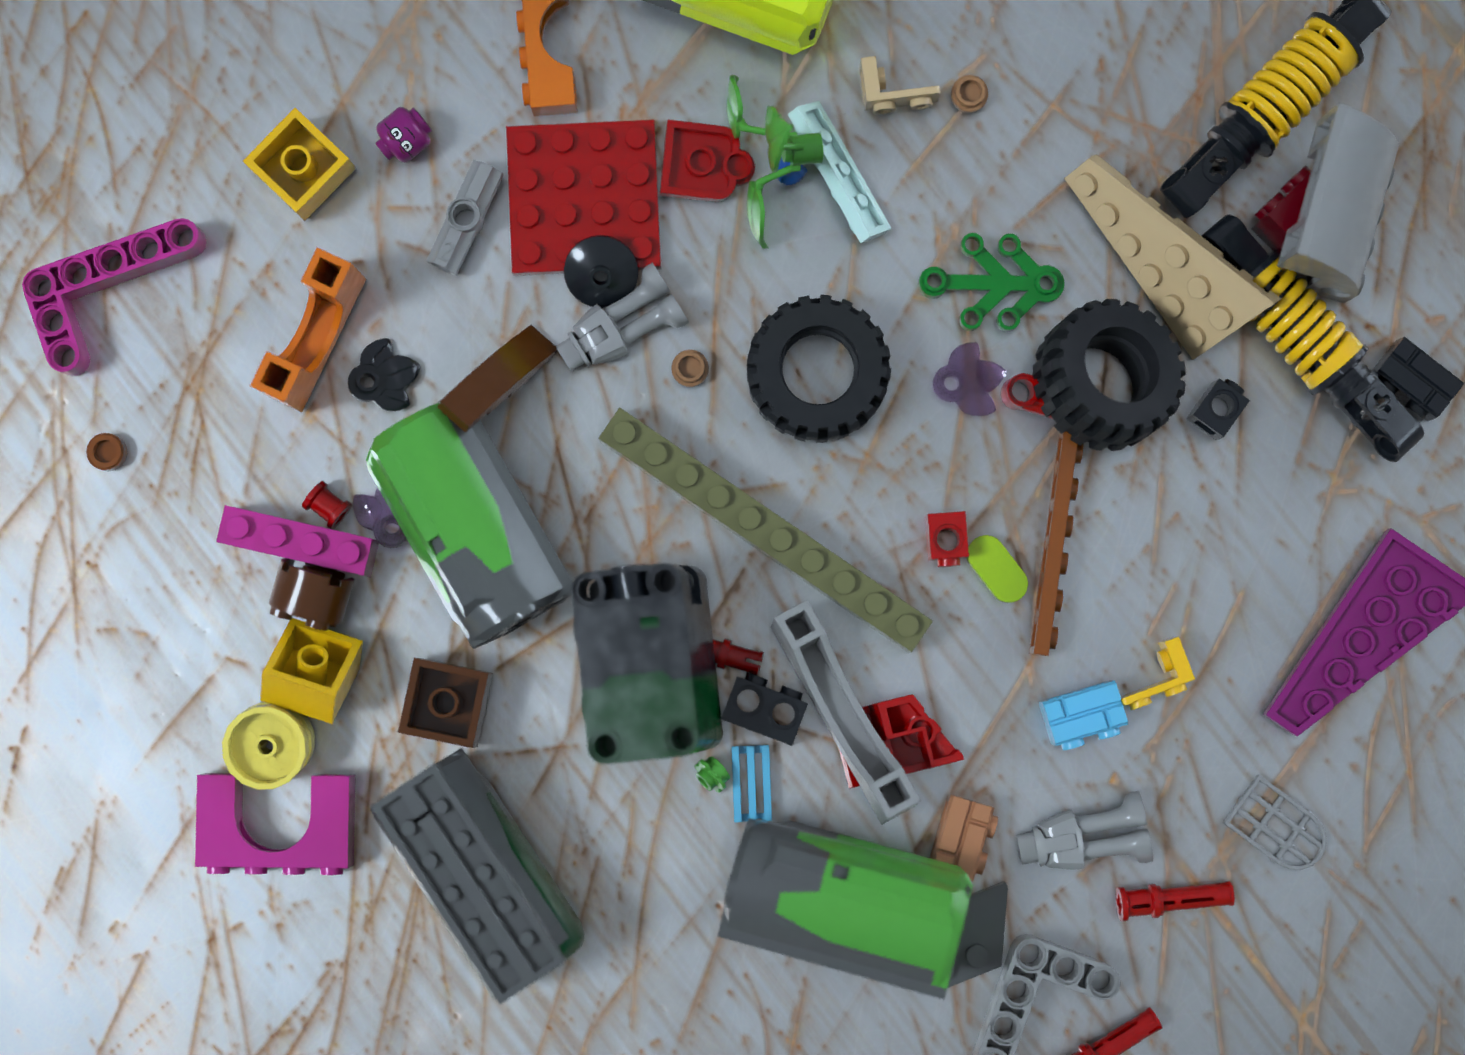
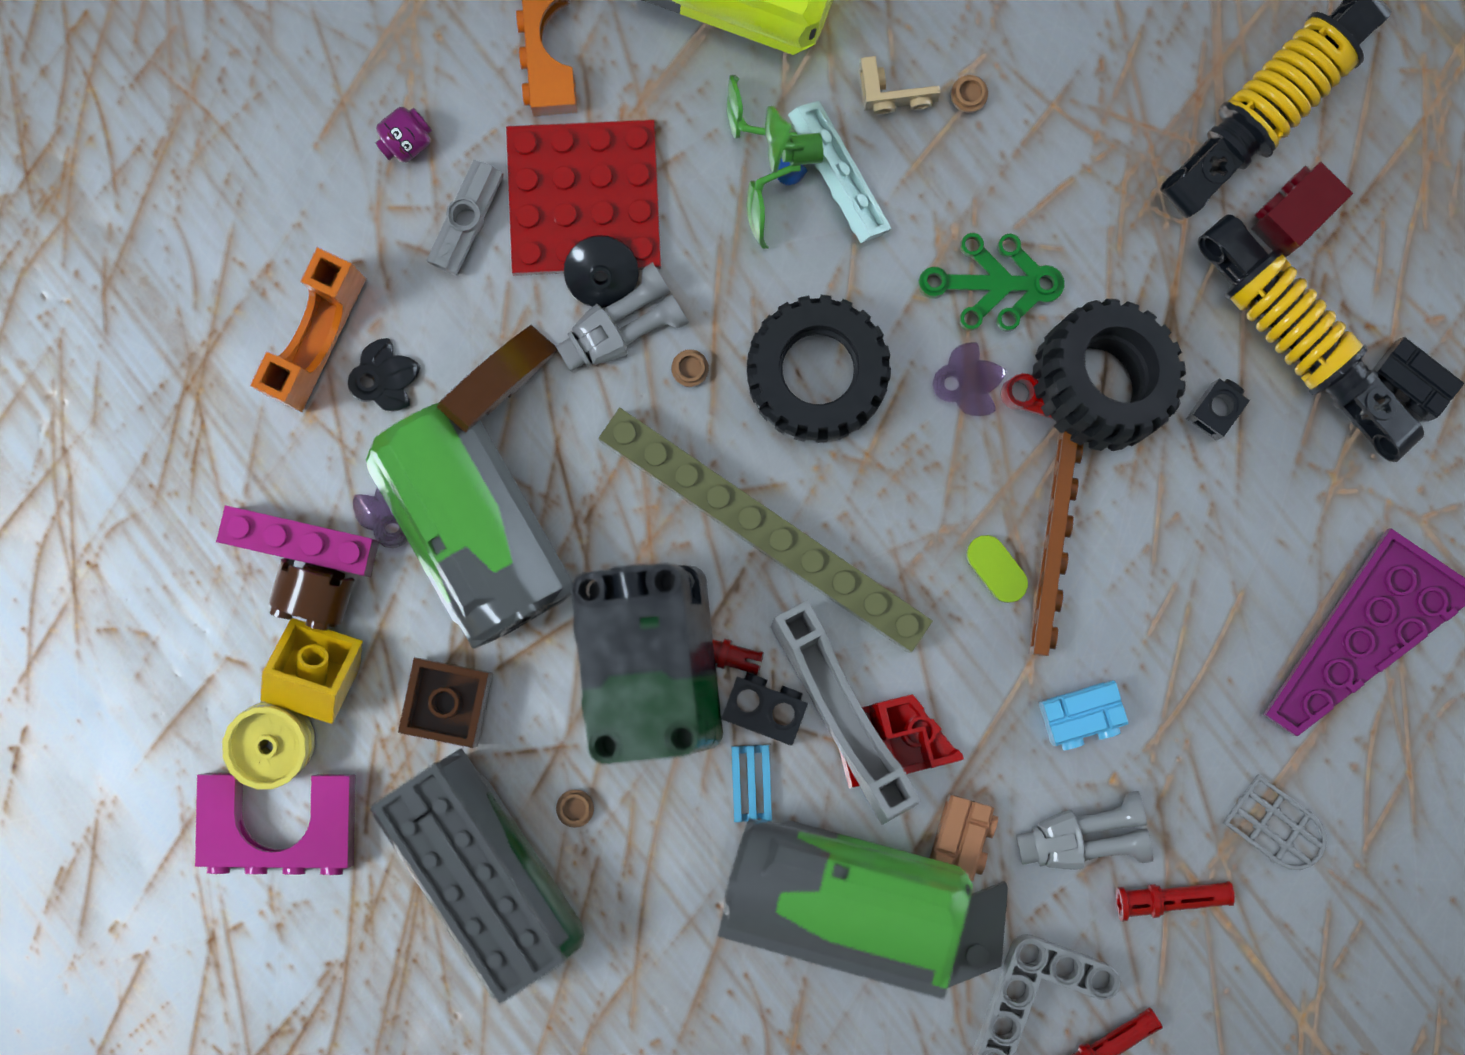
(98, 278): dark pink beam -> none
(106, 452): dark orange tile -> none
(299, 164): yellow brick -> none
(327, 505): red bush -> none
(575, 808): none -> medium nougat plate
(703, 162): red plate -> none
(712, 774): bright green plate -> none
(946, 521): red brick -> none
(1172, 660): yellow bracket -> none
(1174, 265): tan wing -> none
(1341, 203): light grey slope -> none

